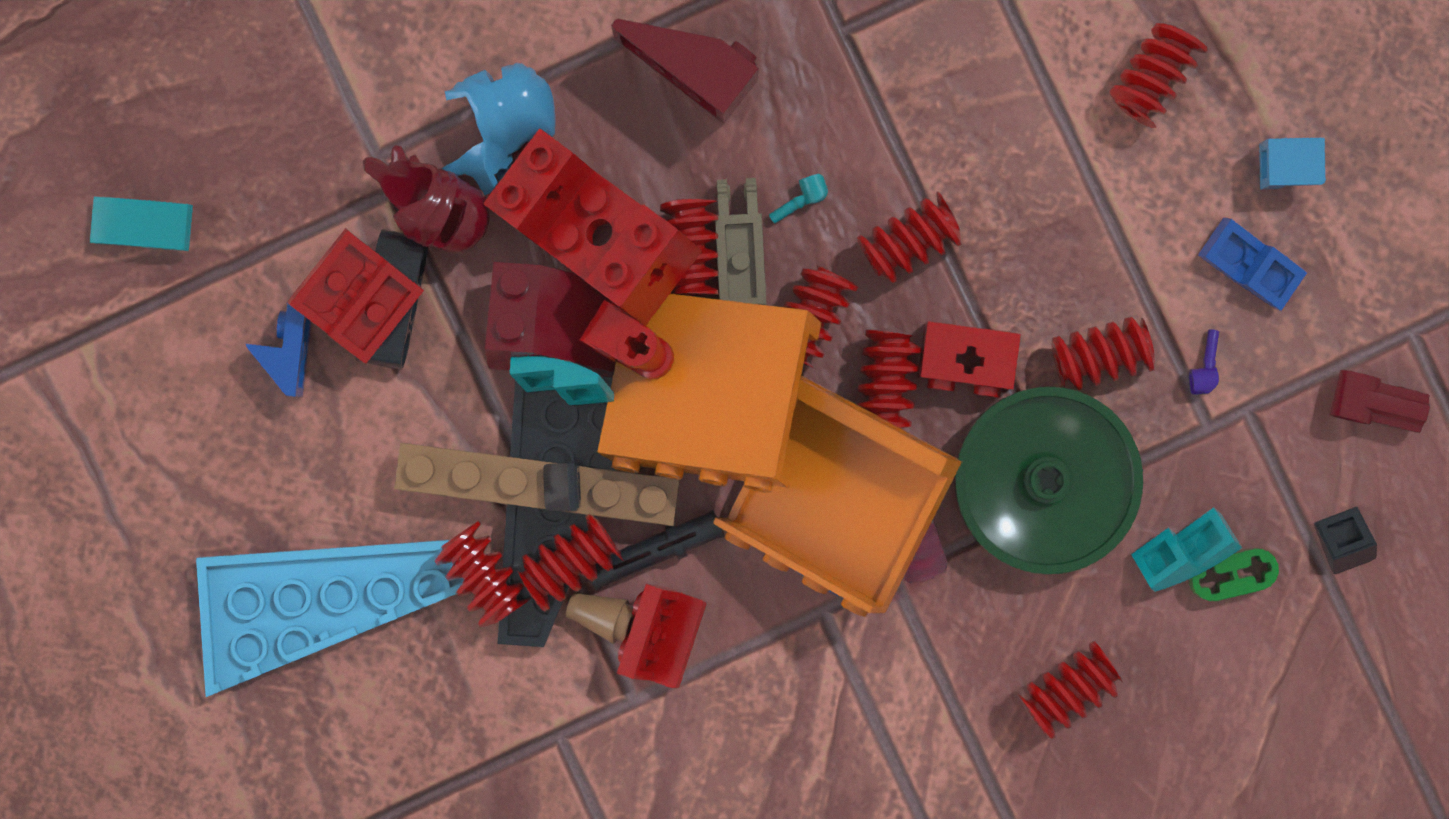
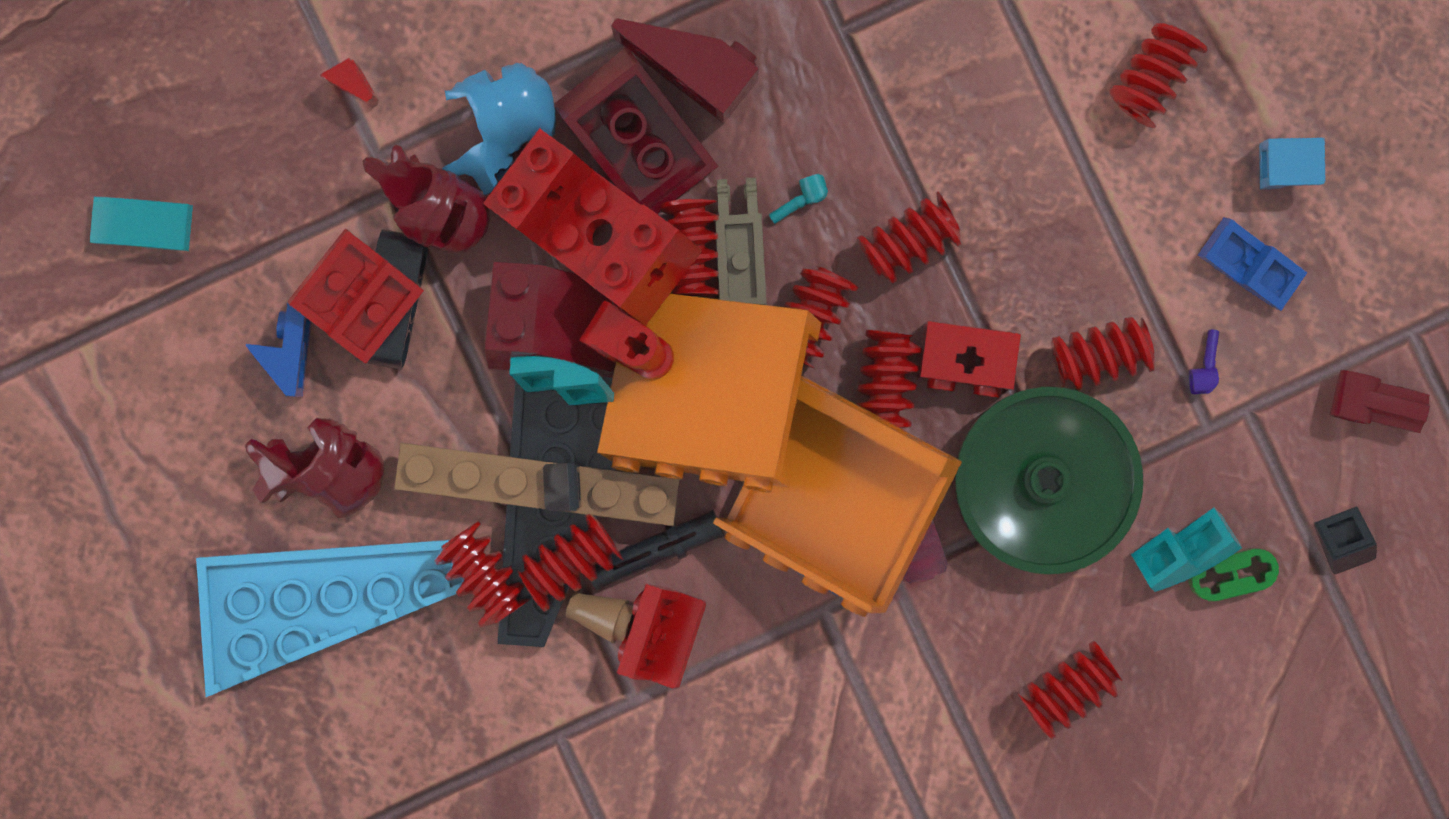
(331, 470): none -> dark red piece
(351, 80): none -> red slope
(635, 132): none -> dark red slope

